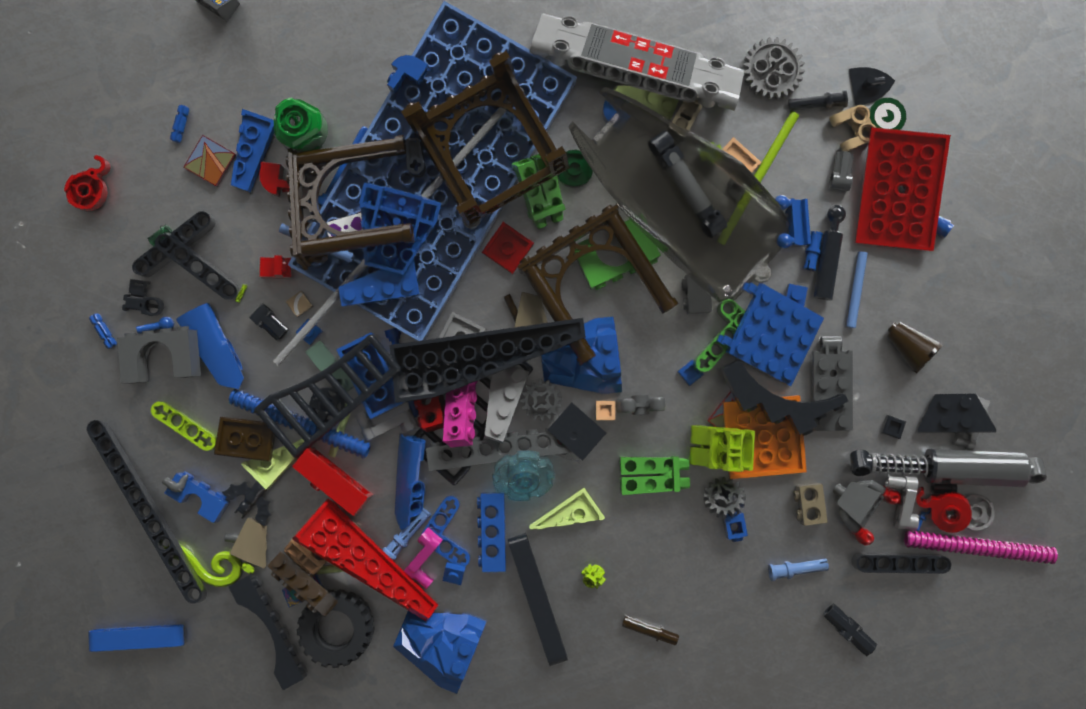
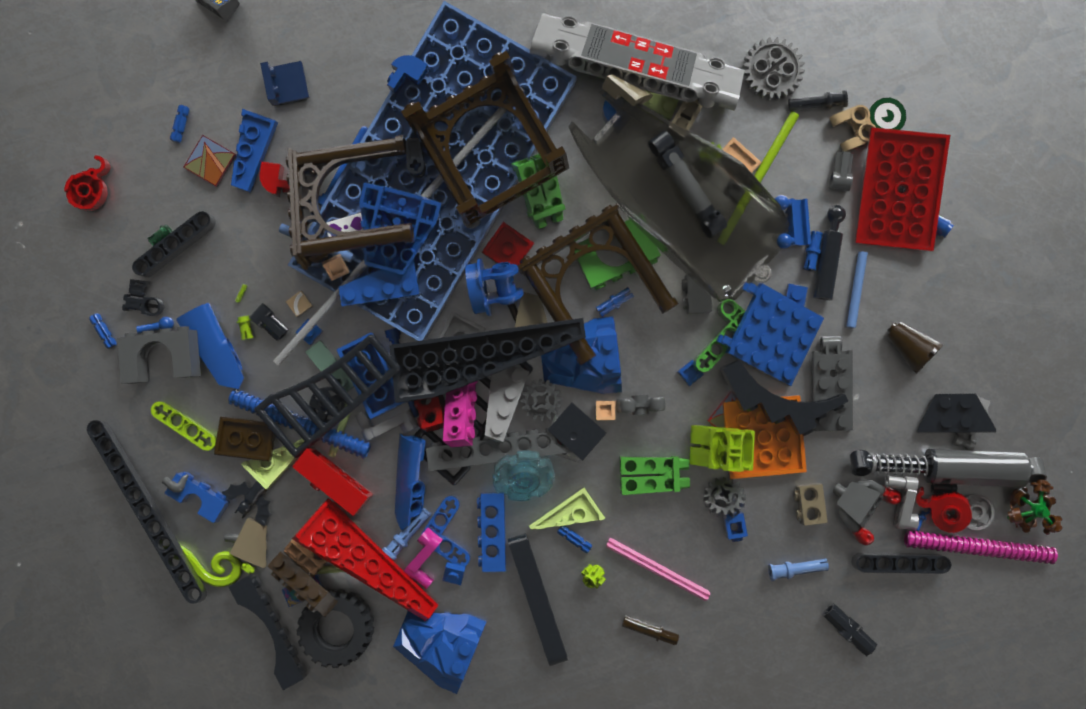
(136, 637): blue beam -> none
(191, 257): black beam -> none
(245, 327): none -> lime pin
(275, 267): red brick -> none
(284, 82): none -> dark blue bracket
(307, 133): green piece -> none
(335, 267): none -> light nougat plate
(478, 286): none -> blue piece
(574, 538): none -> blue axle
(578, 172): dark green tile -> none
(614, 301): none -> blue pin
(617, 87): none -> dark tan slope
(658, 569): none -> bright pink axle
(869, 84): black shield -> none
(893, 427): black tile -> none
(1039, 508): none -> reddish brown plant

